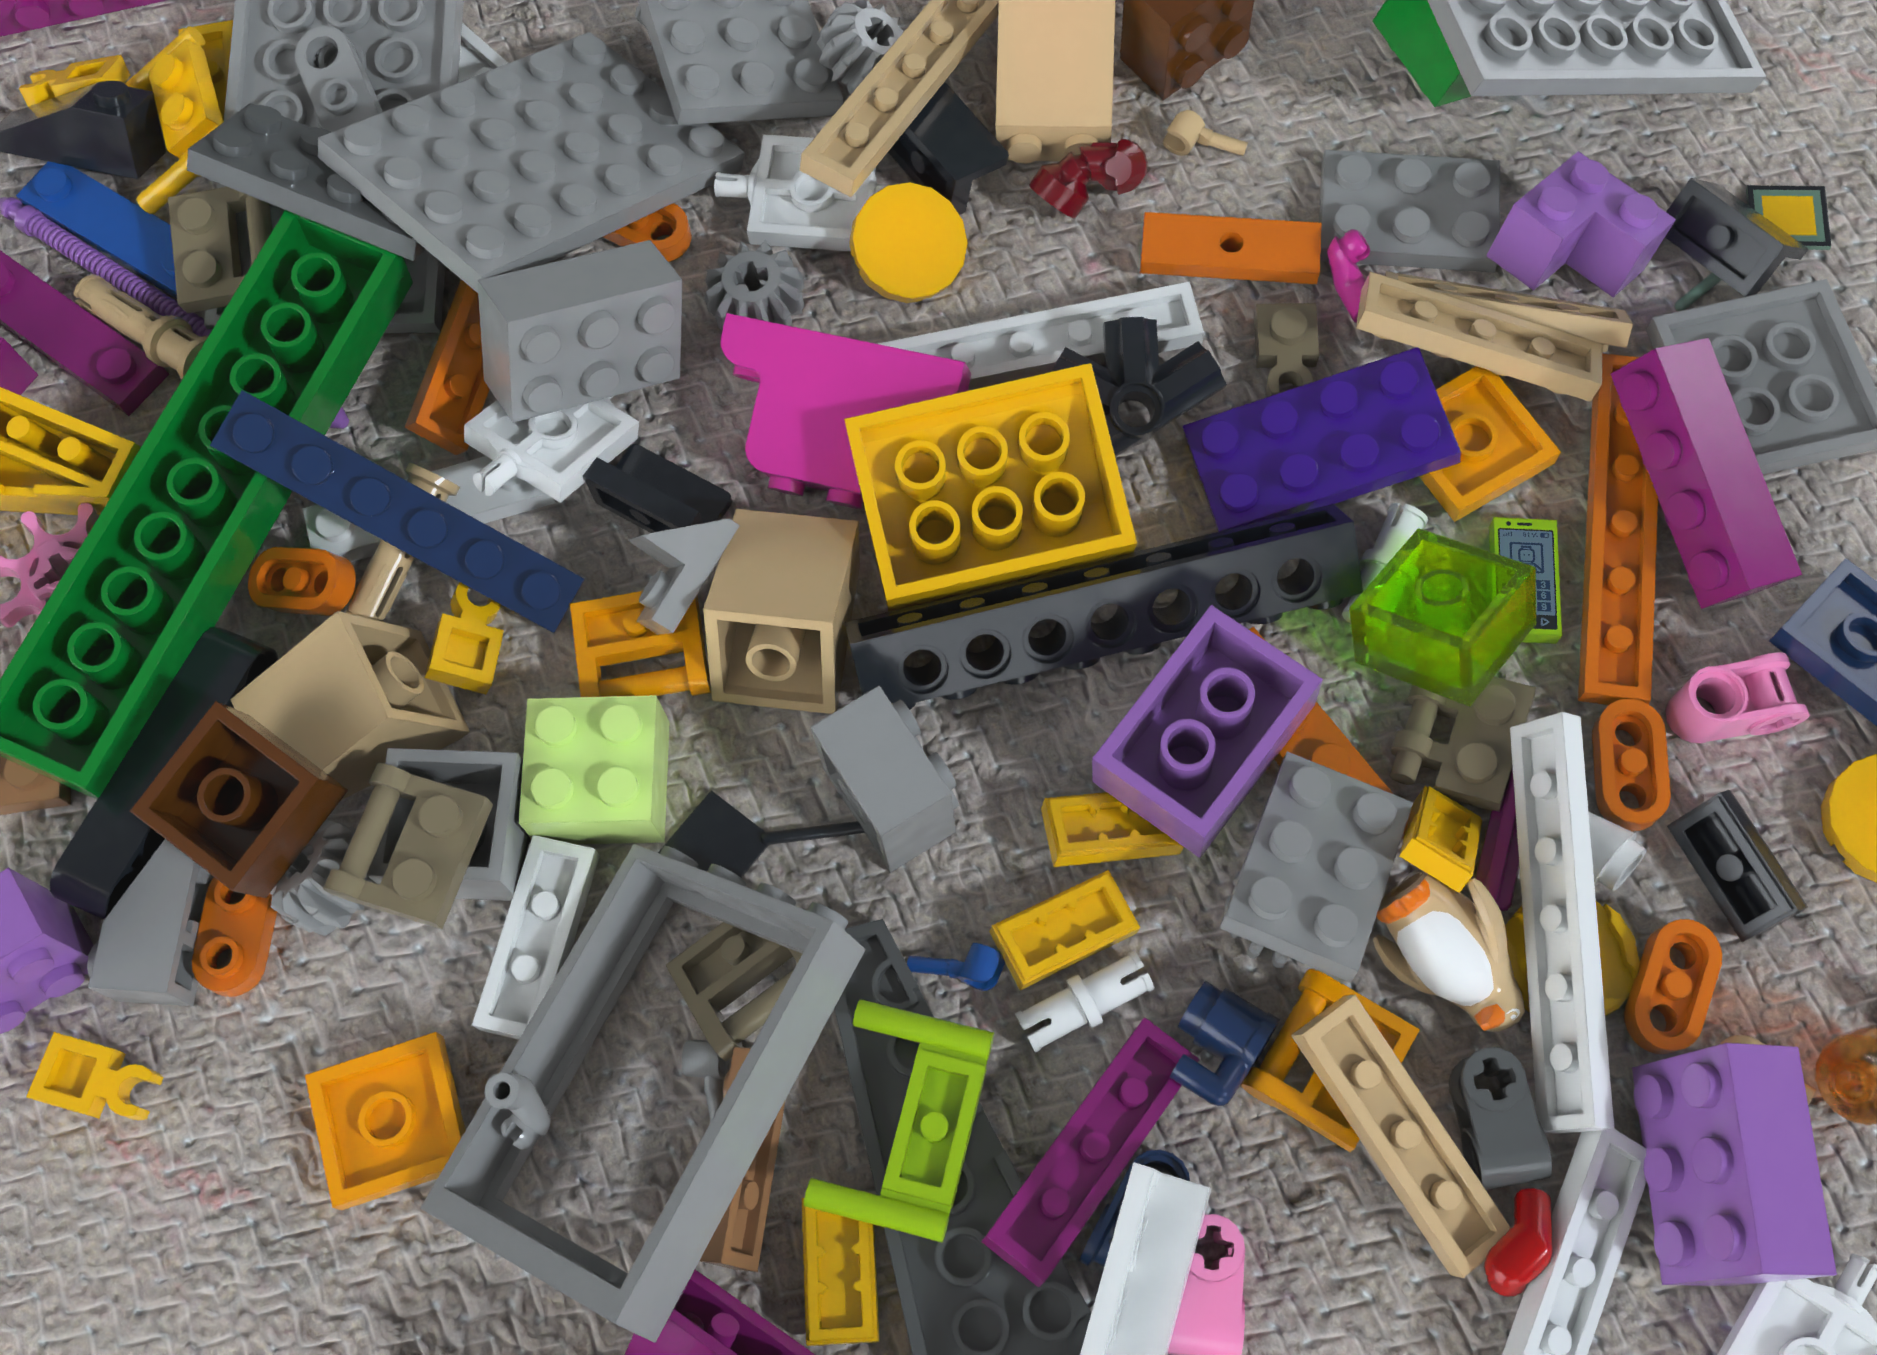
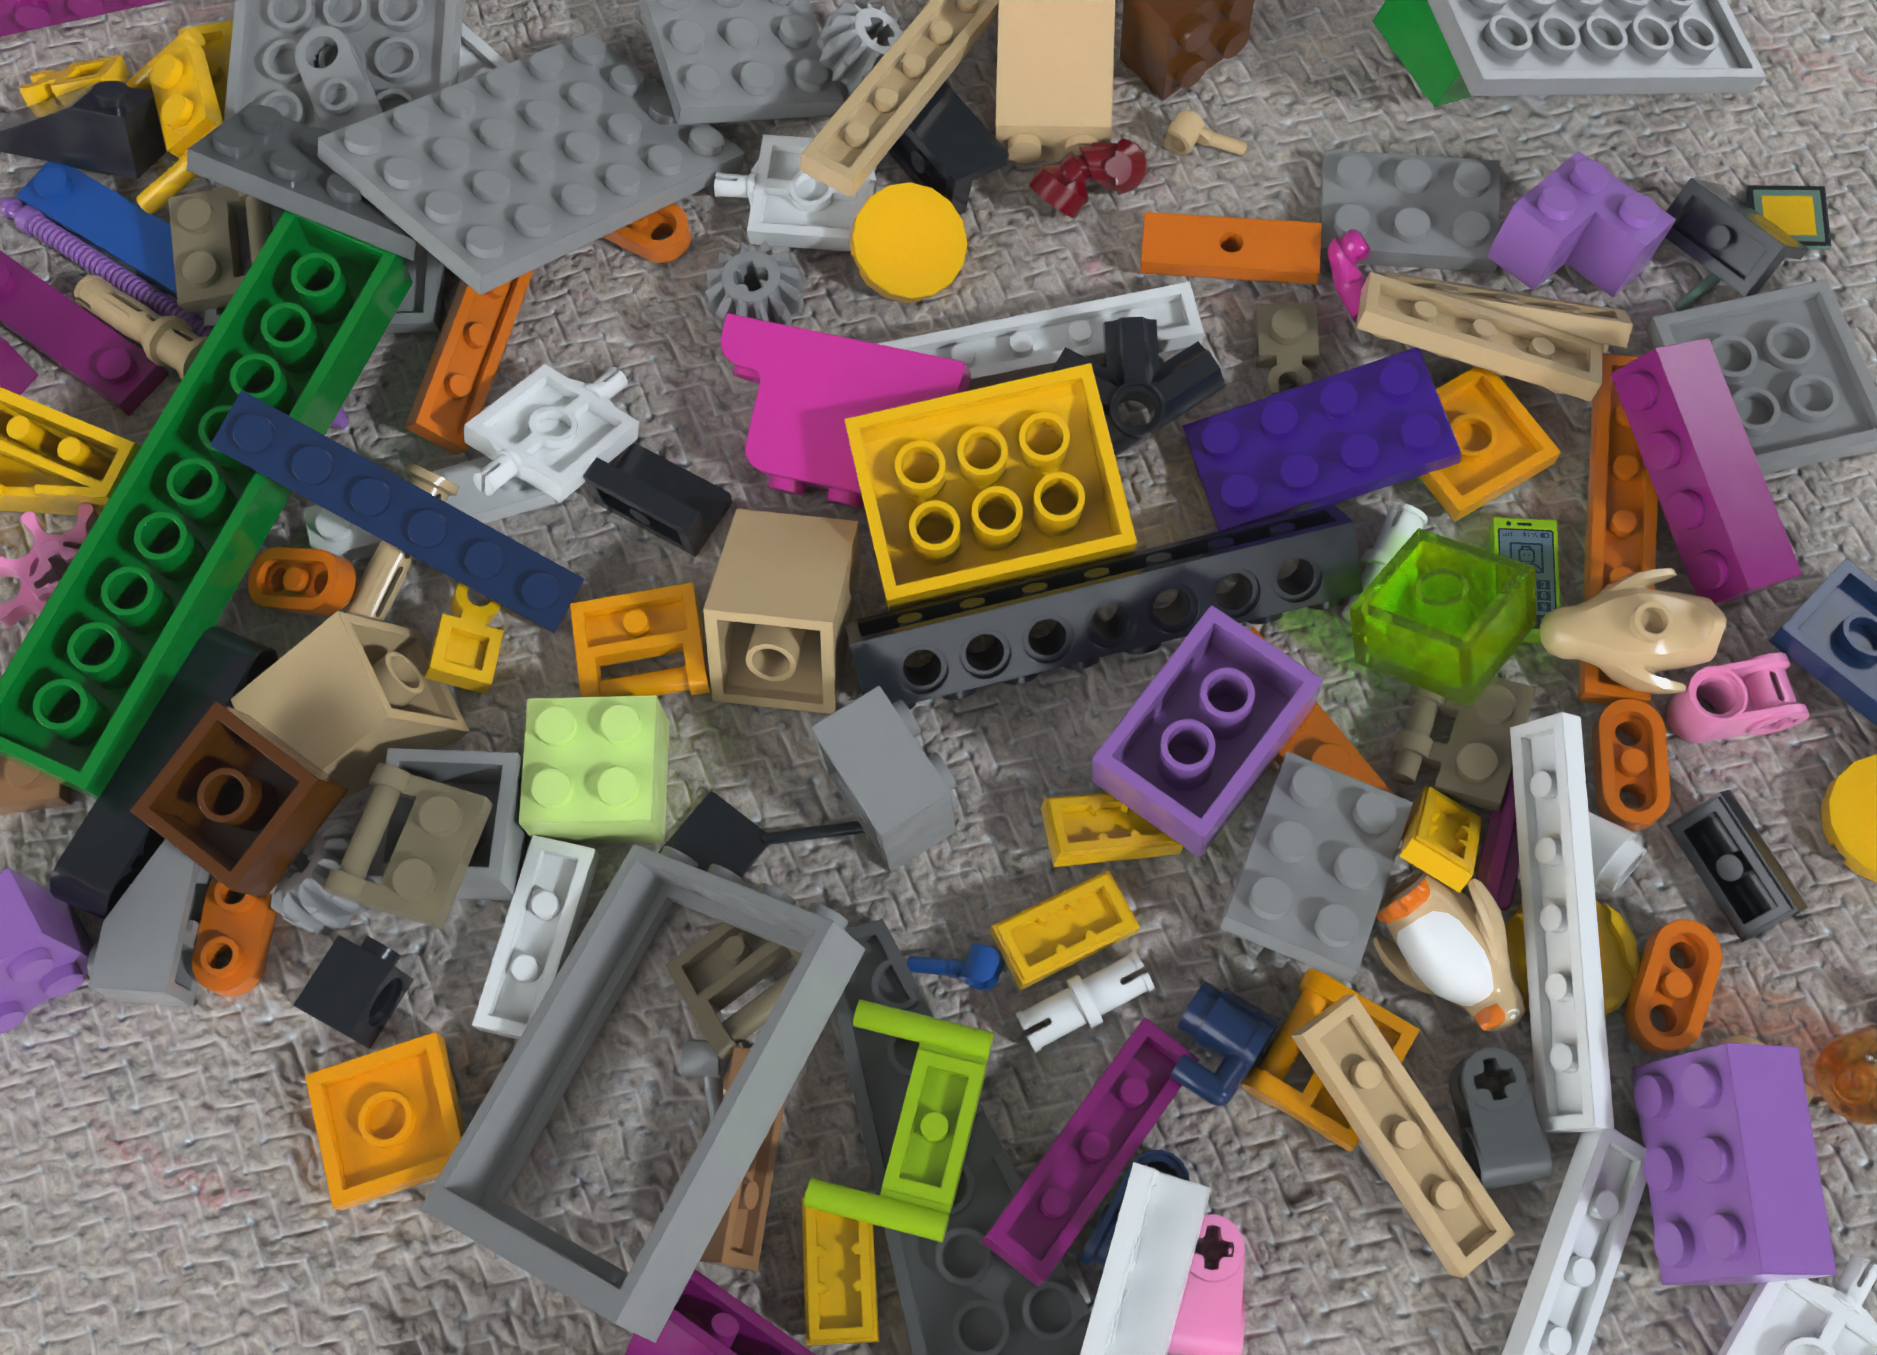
(86, 1076): yellow plate -> none
(355, 989): none -> black brick
(520, 1096): light grey arm -> none
(580, 329): light grey brick -> none
(690, 556): light grey slope -> none
(1525, 1247): red arm -> none
(1637, 631): none -> tan animal

